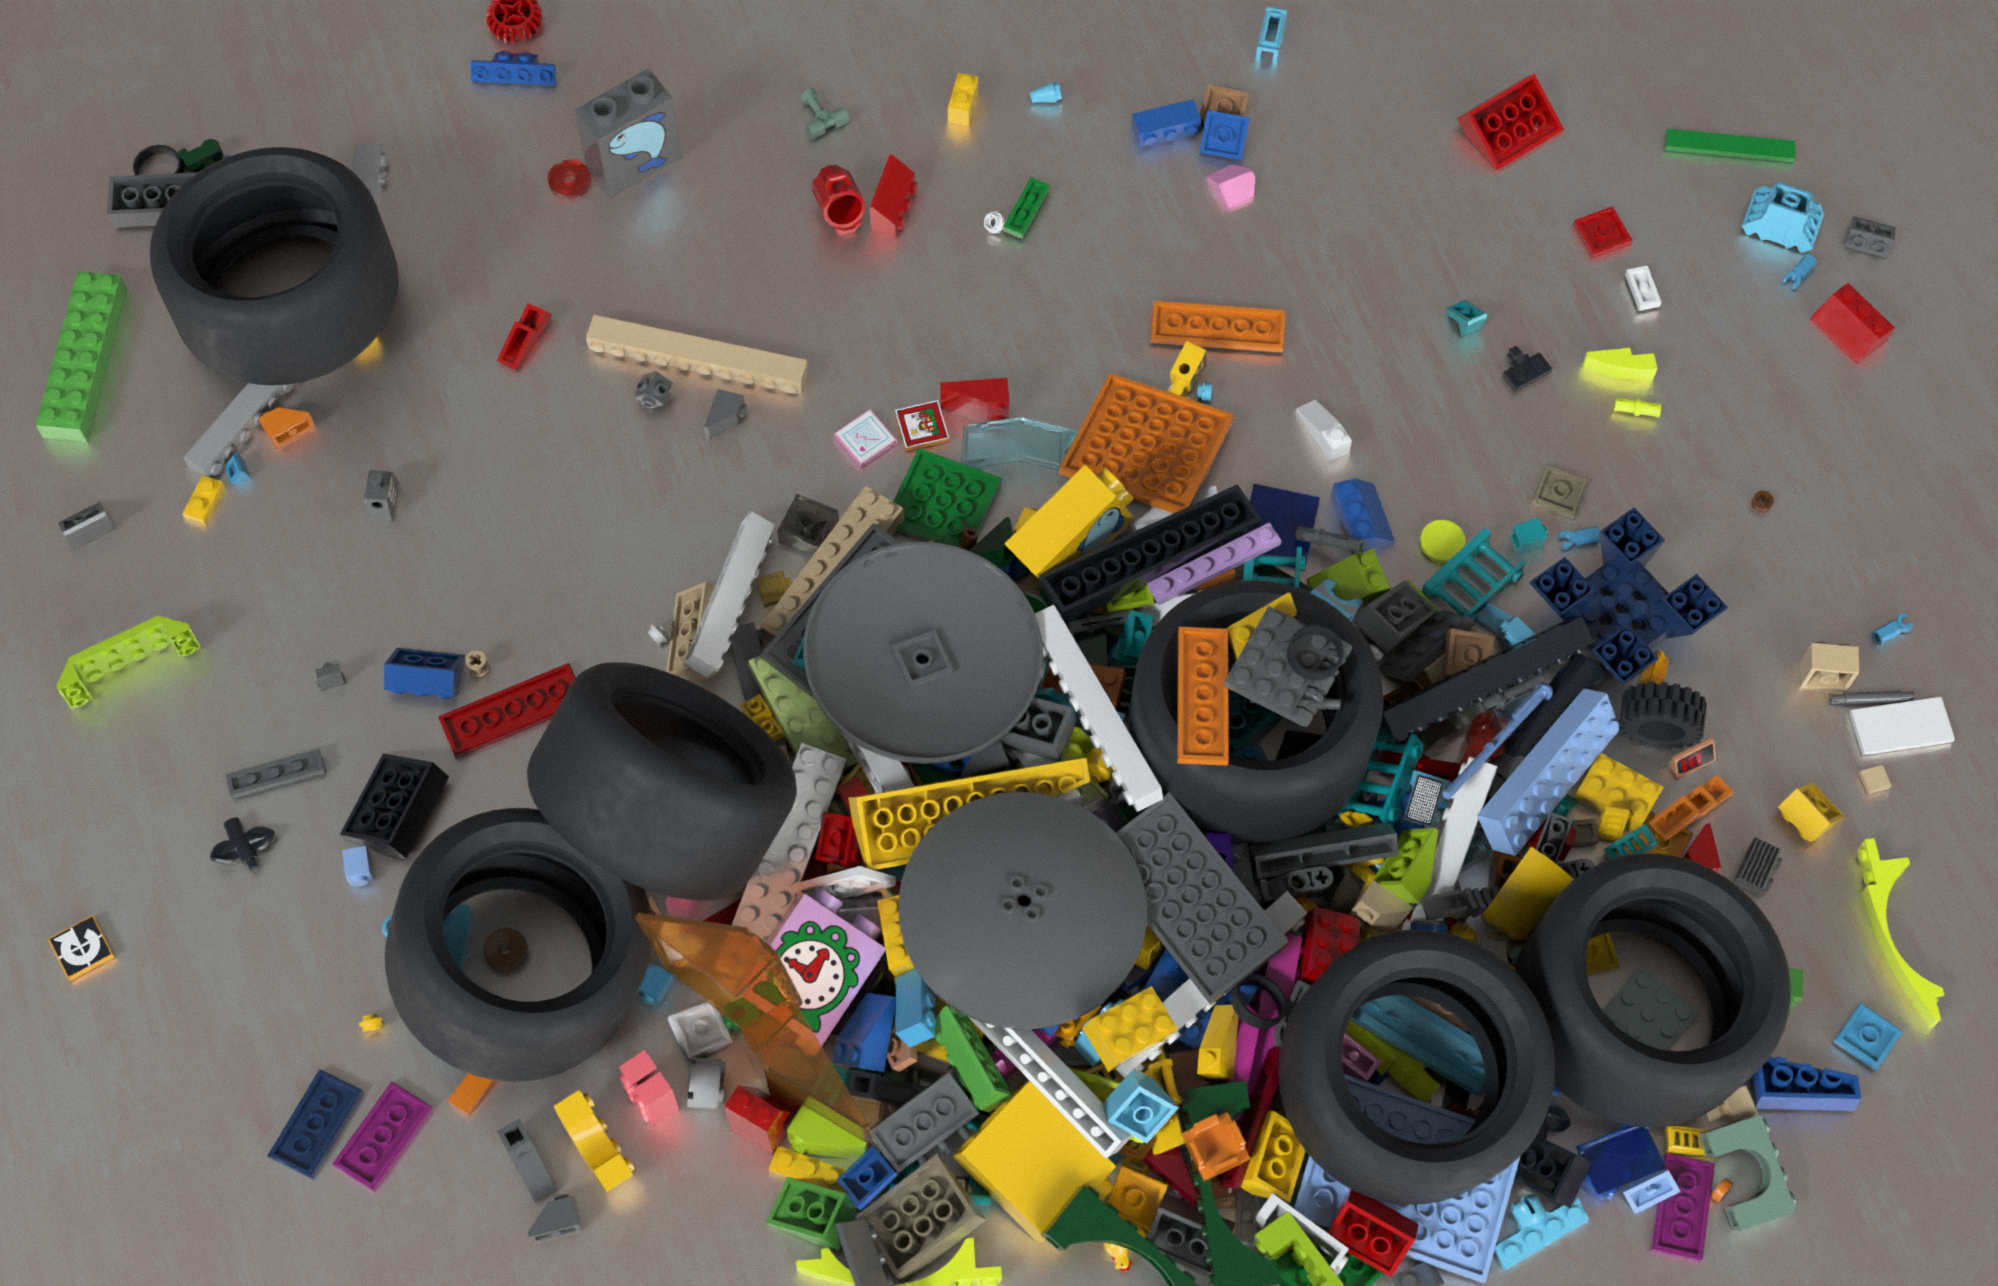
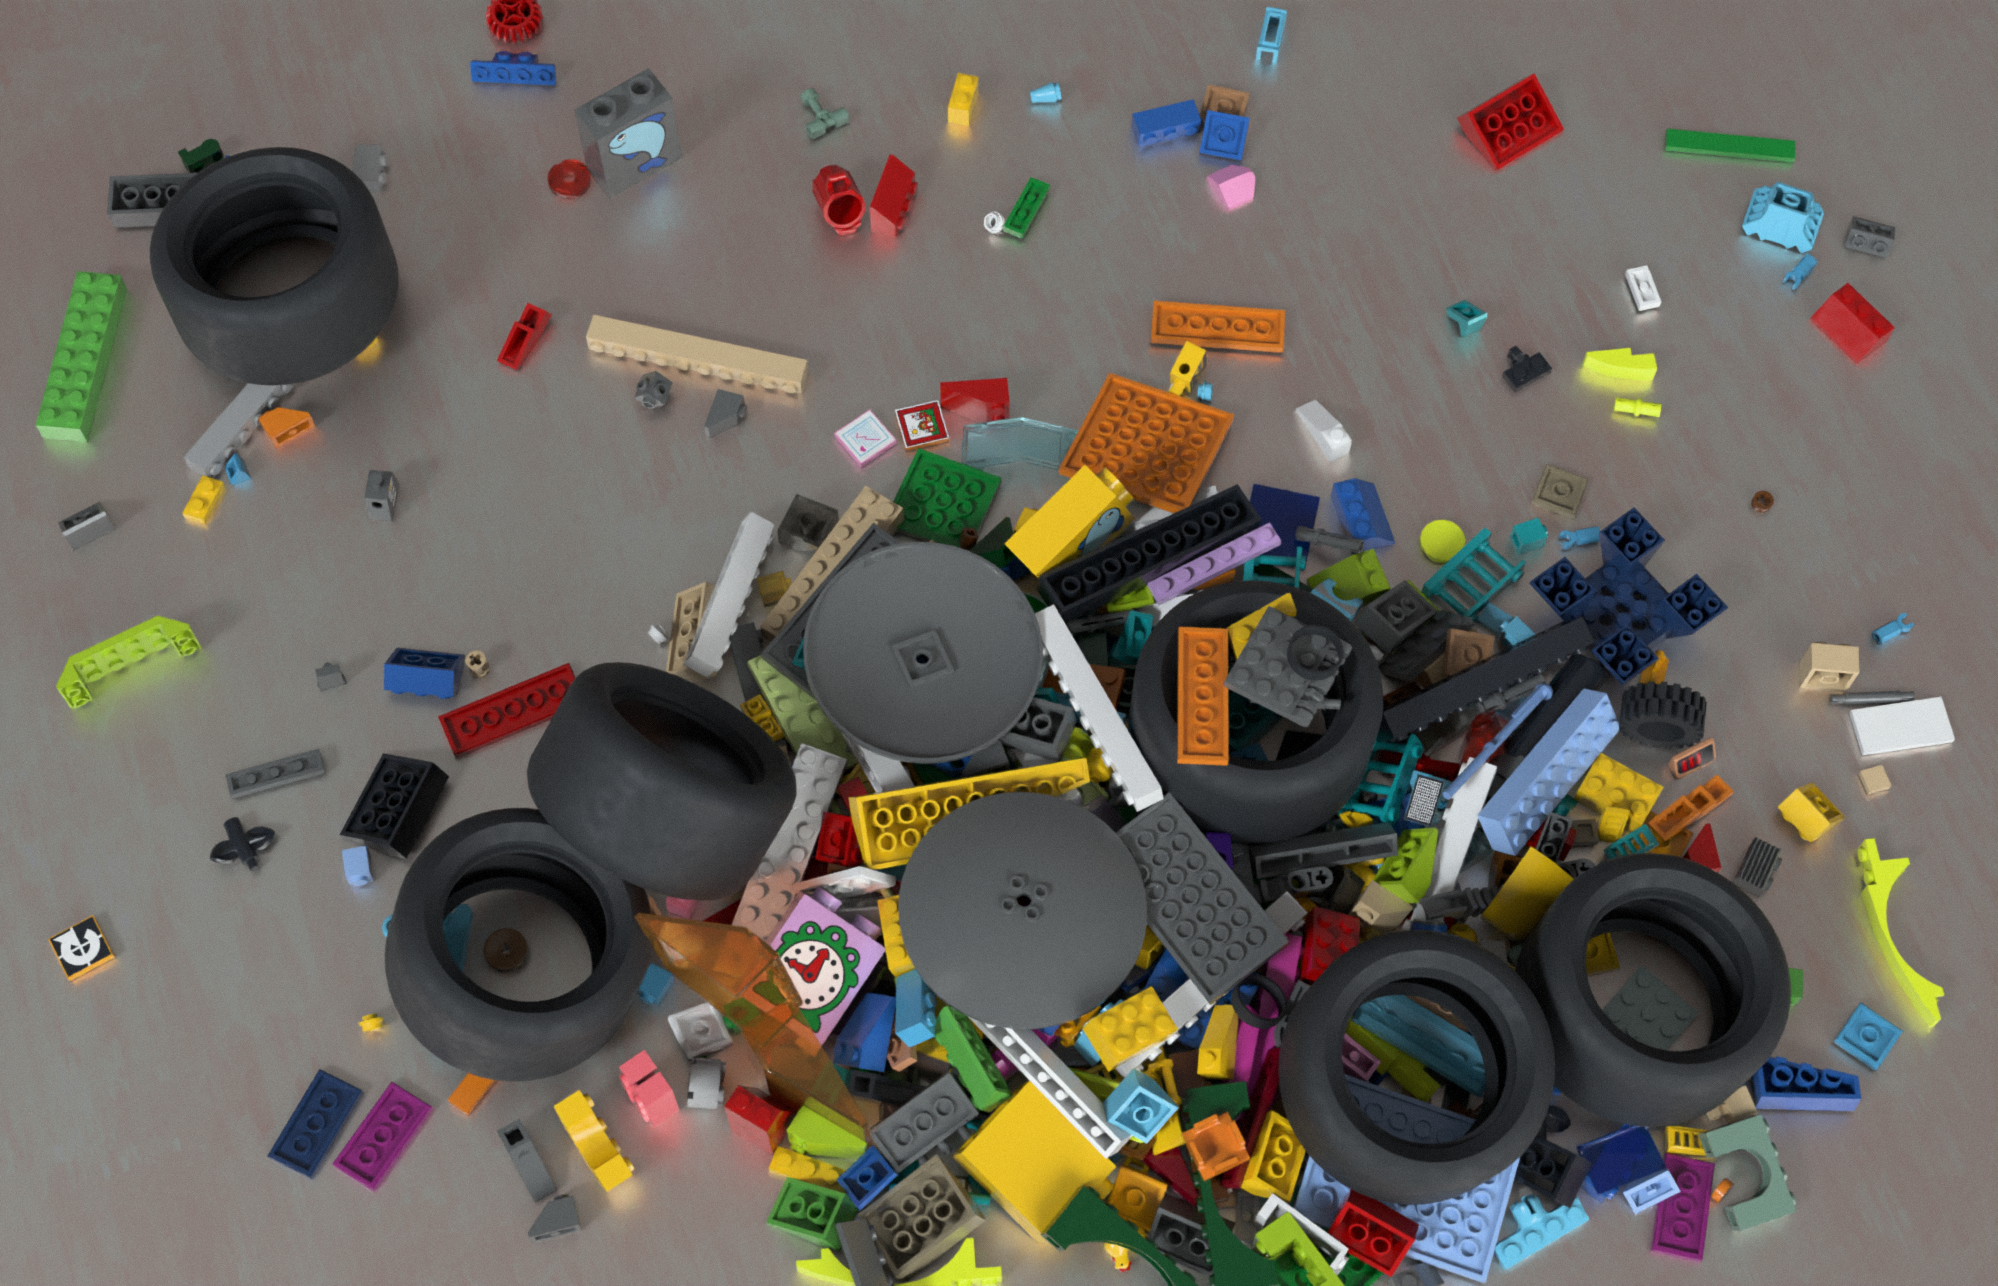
(154, 150): black tyre -> none
(1602, 232): red tile -> none

